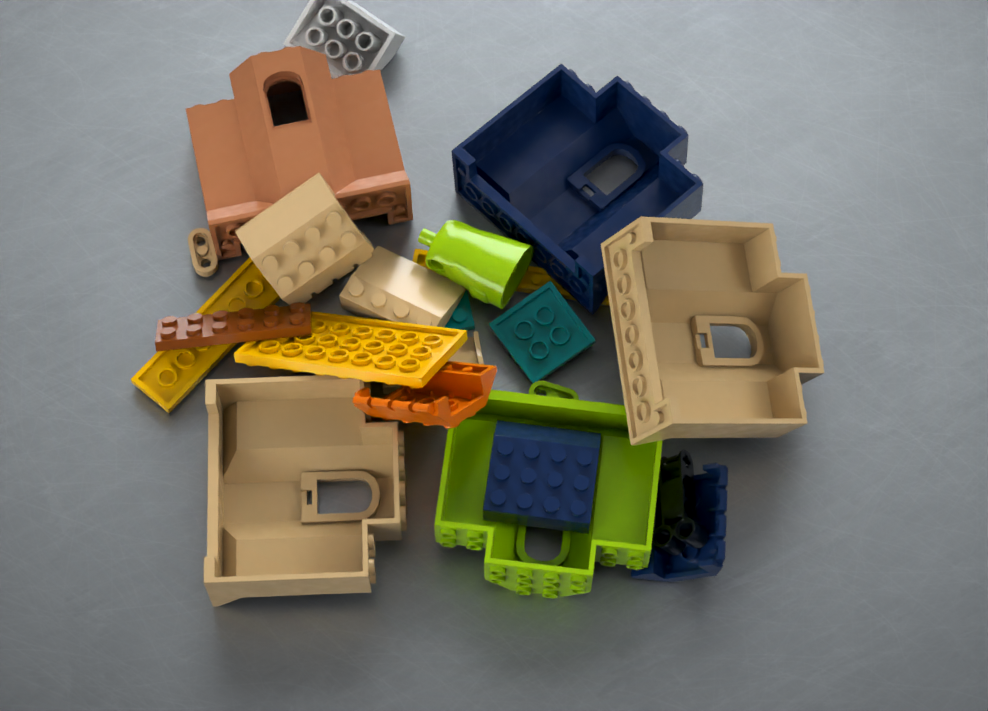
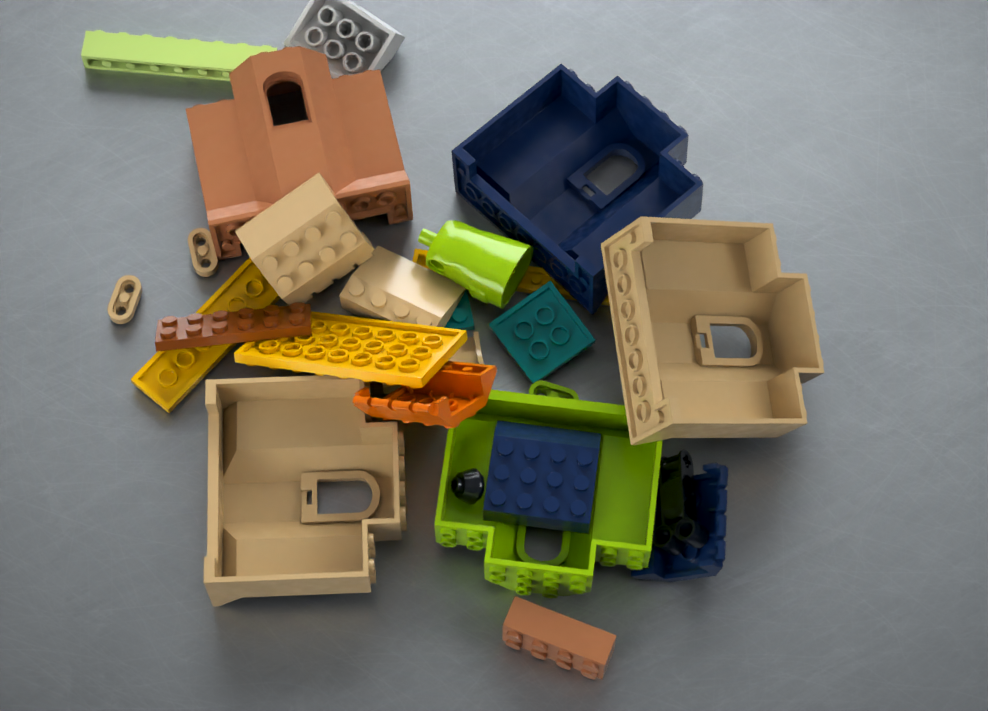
(124, 301): none -> tan plate
(165, 55): none -> yellowish green brick
(468, 486): none -> black cone
(558, 638): none -> nougat brick

